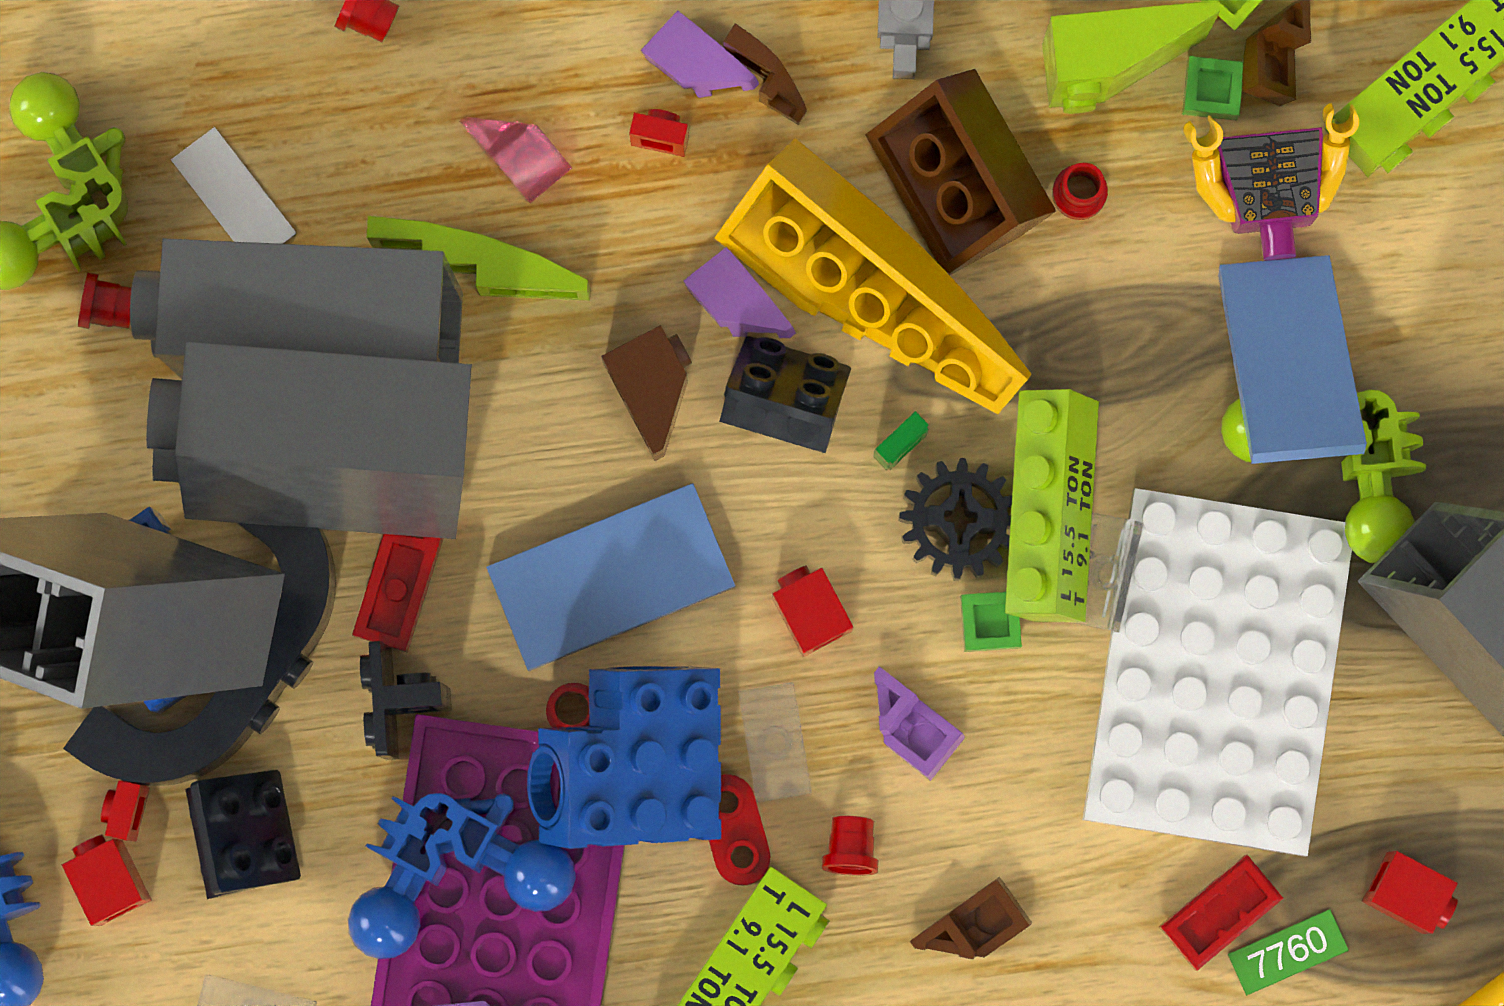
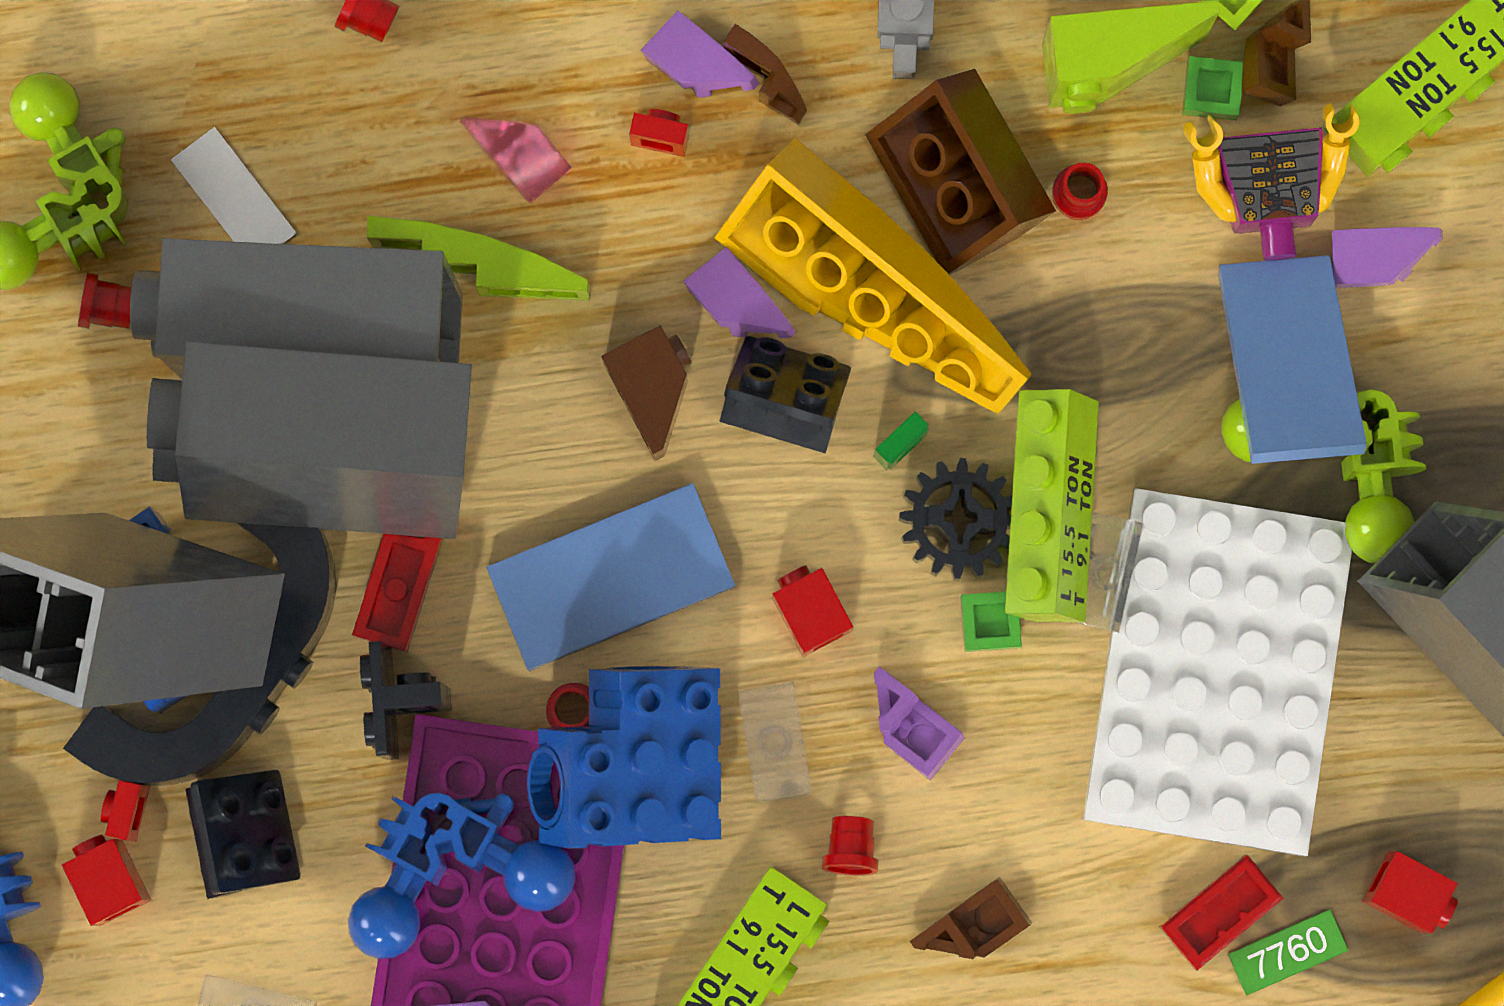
(741, 829): red plate -> none
(1379, 254): none -> medium lavender slope

